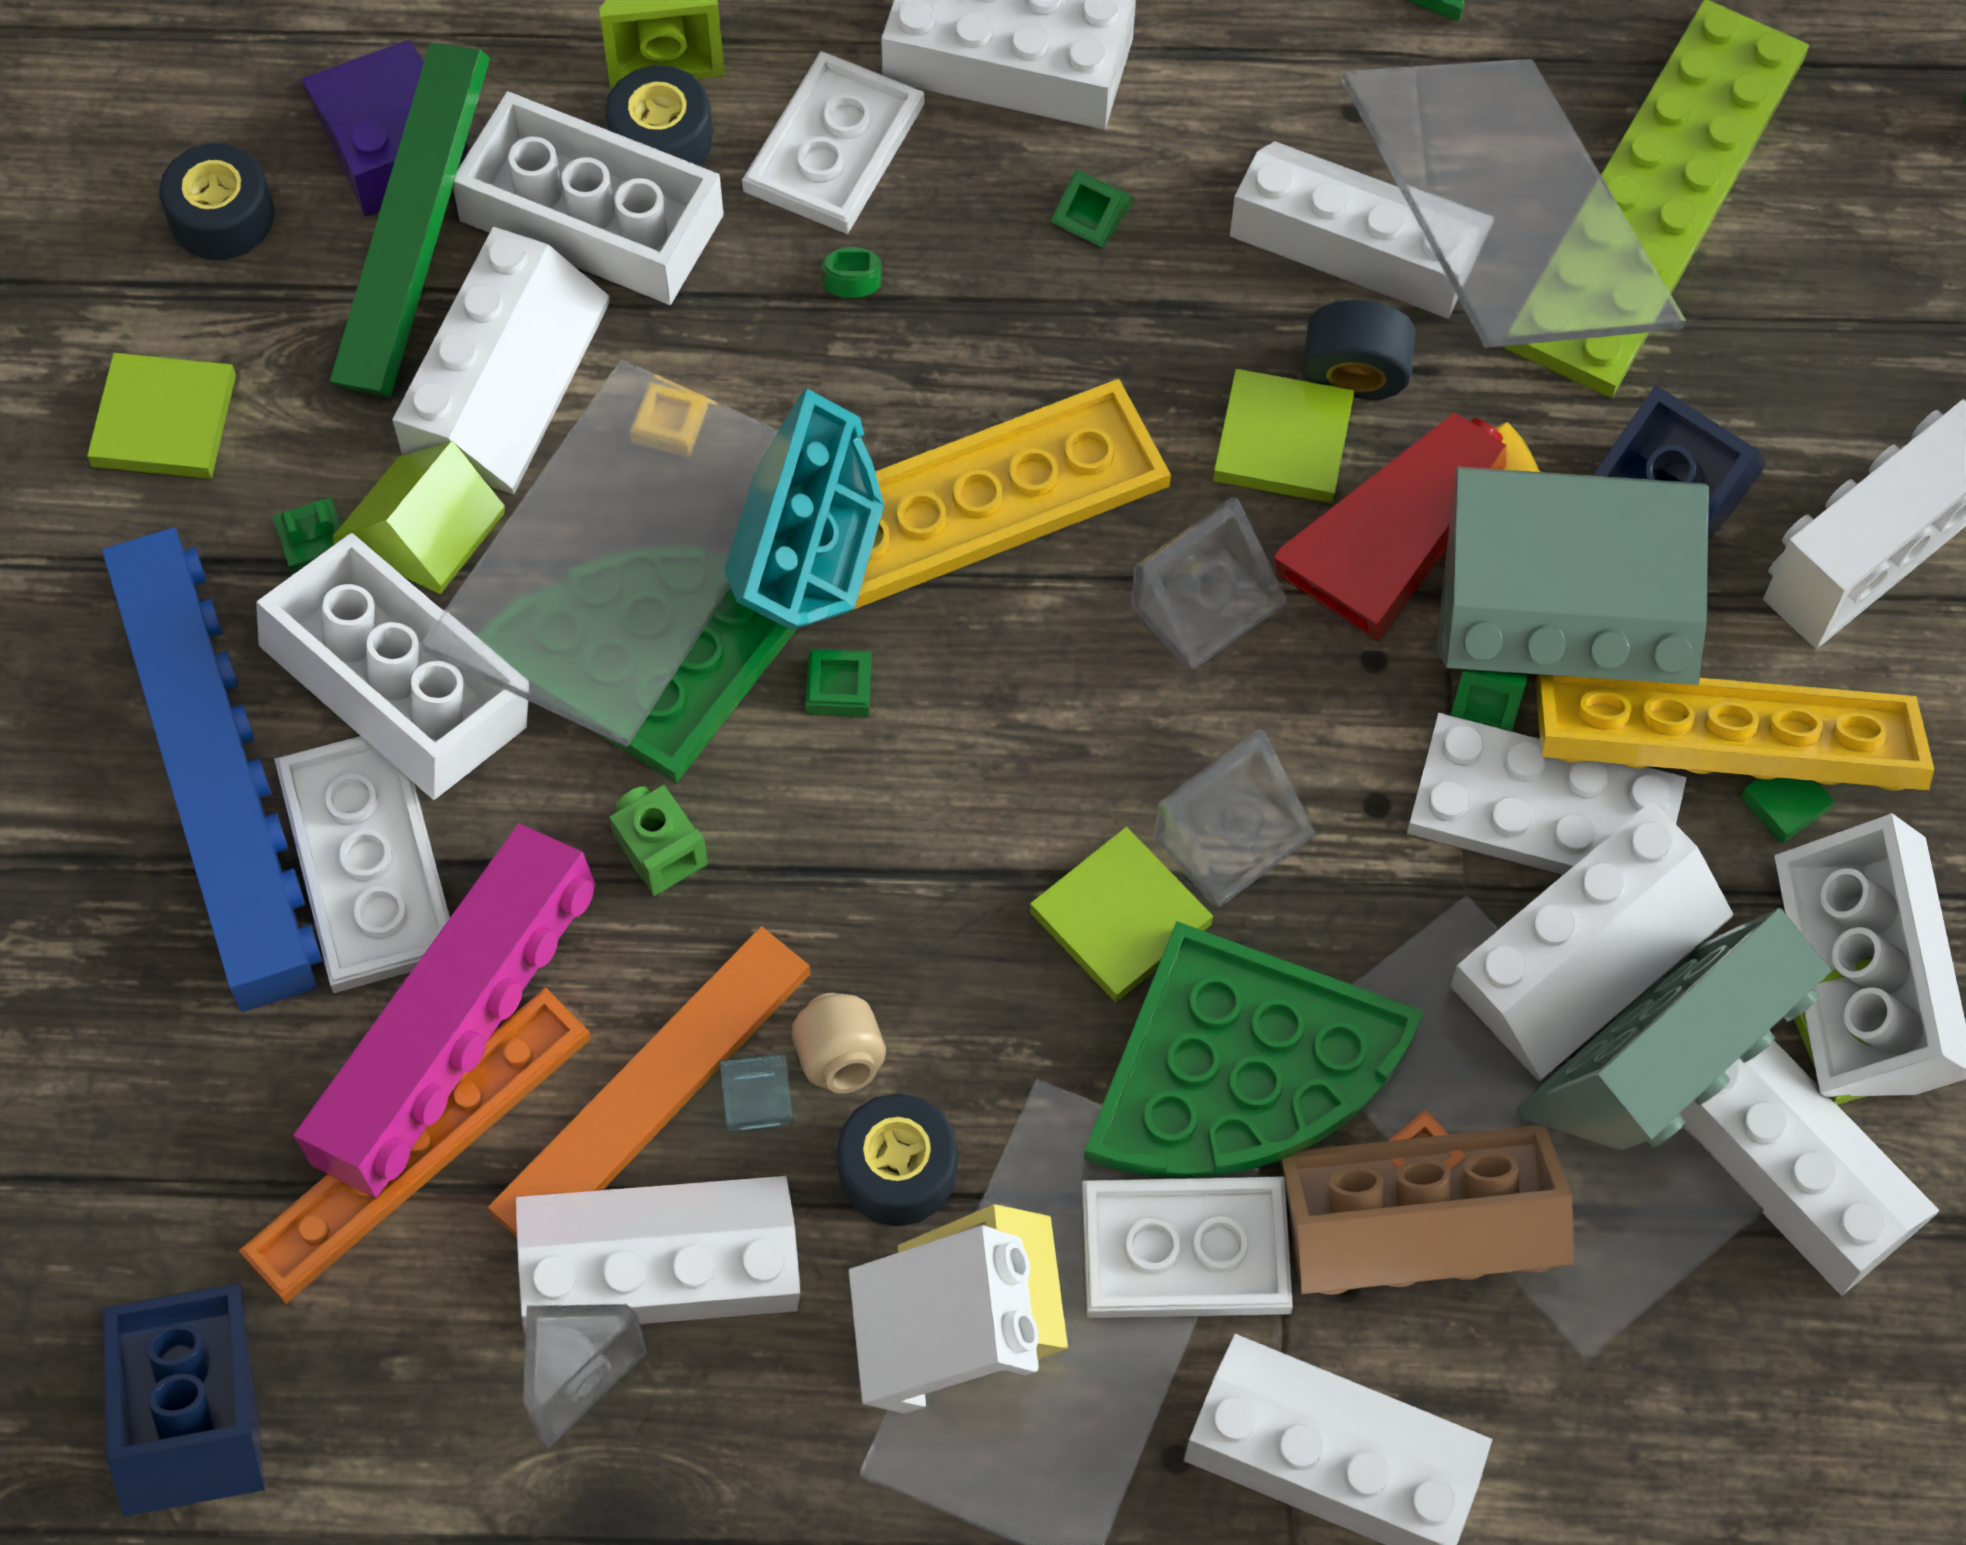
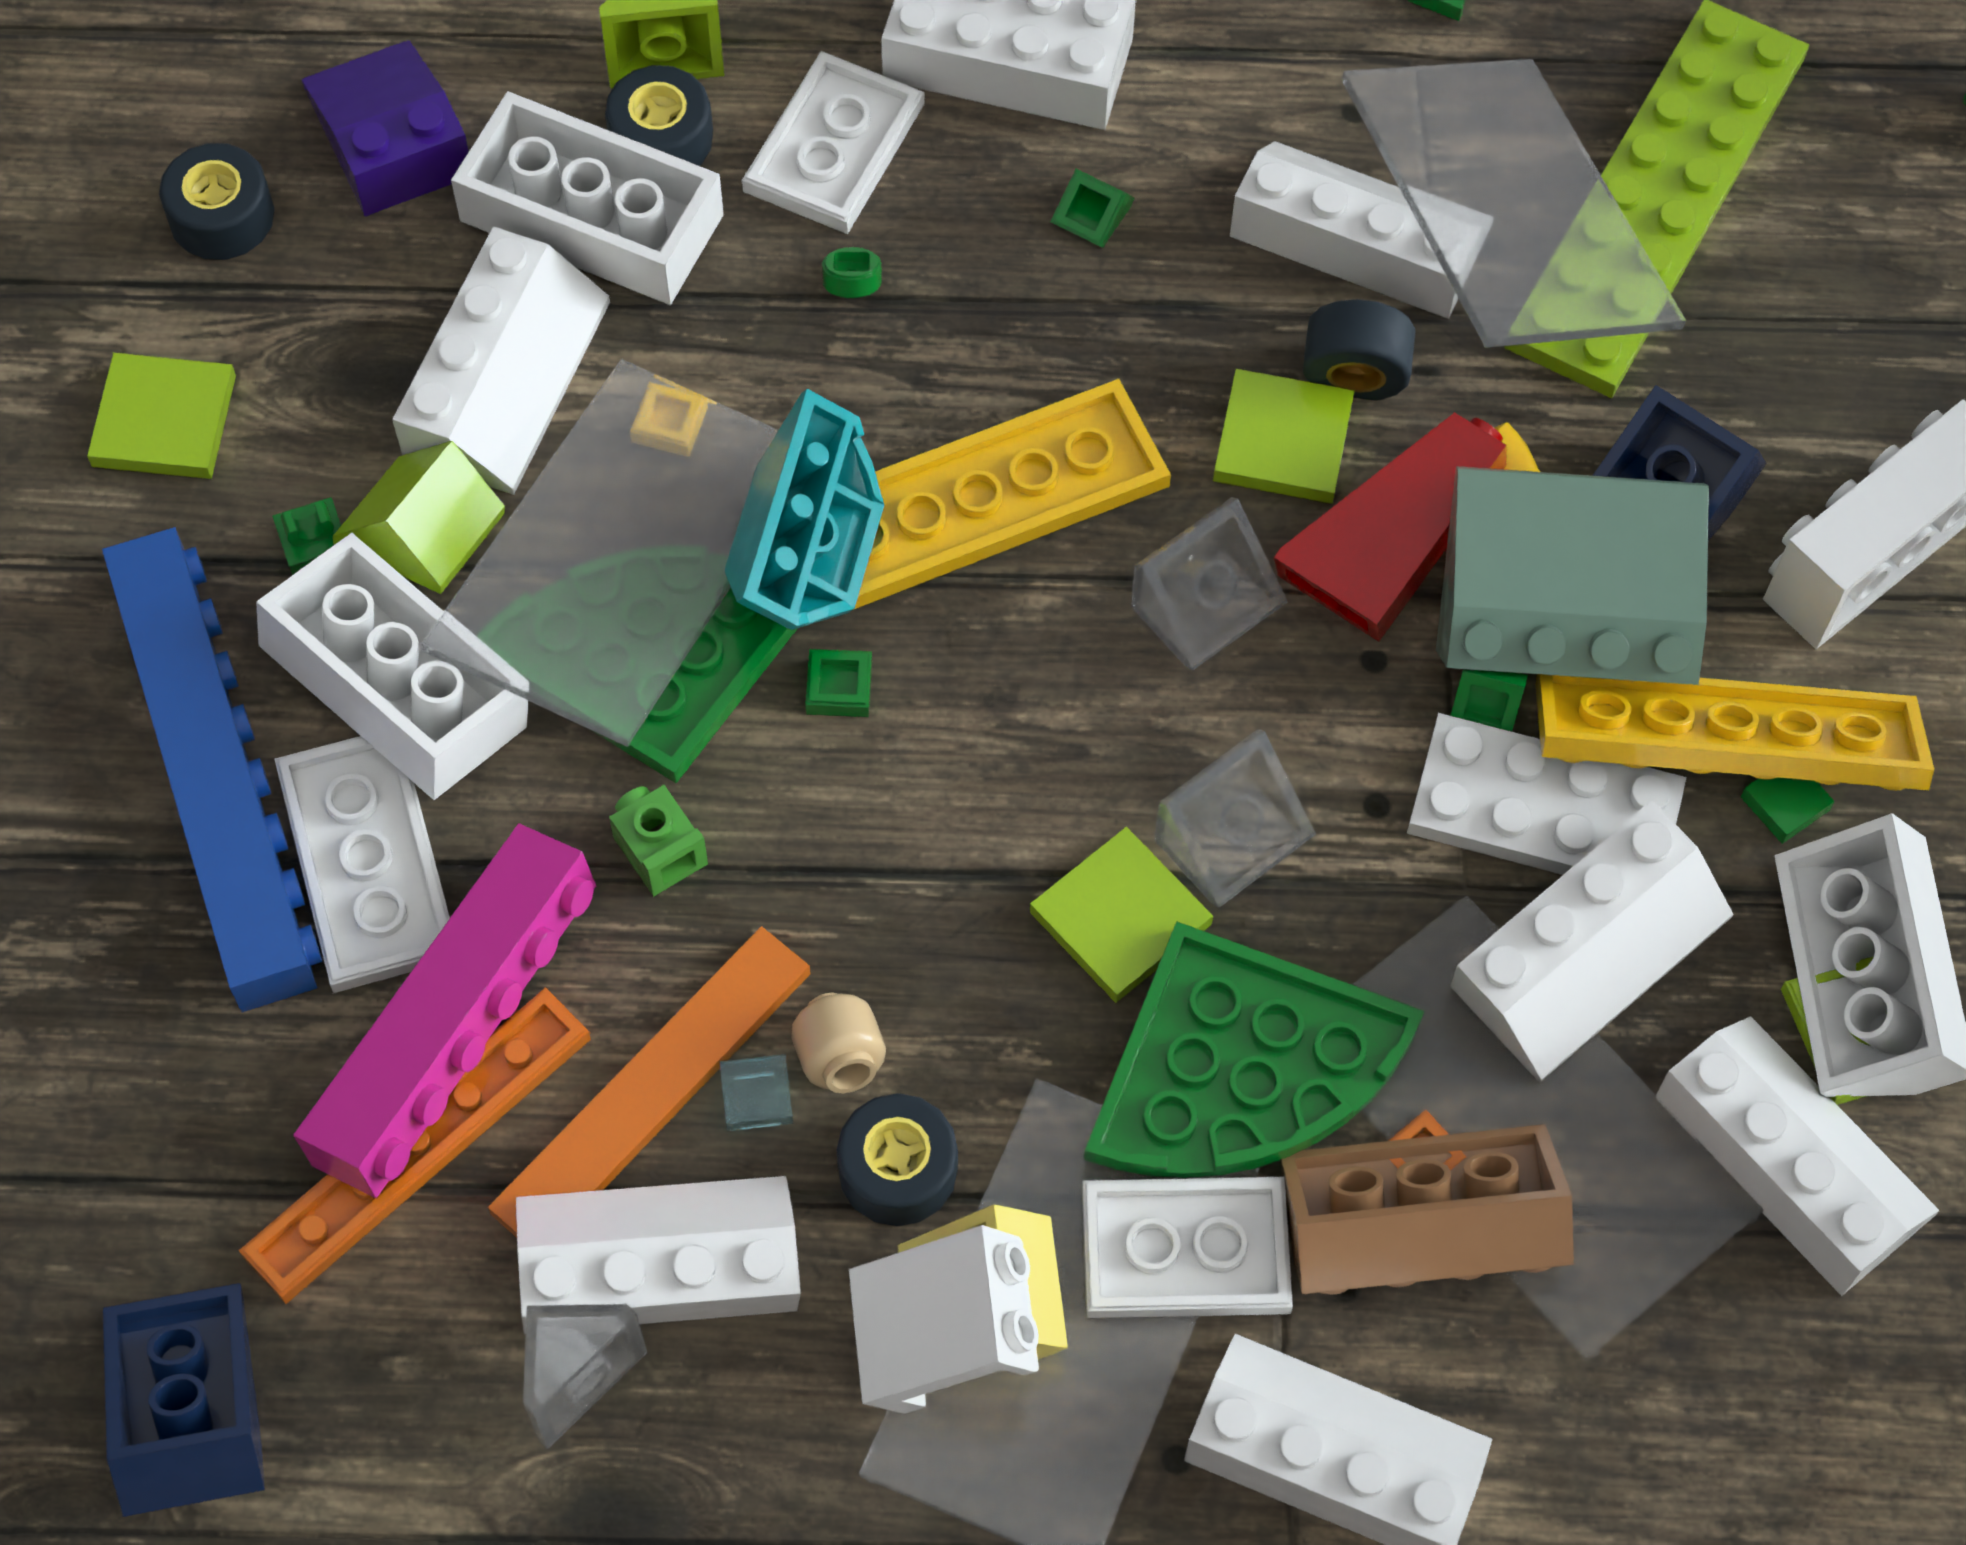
(410, 219): green tile -> none
(1682, 1036): sand green slope -> none

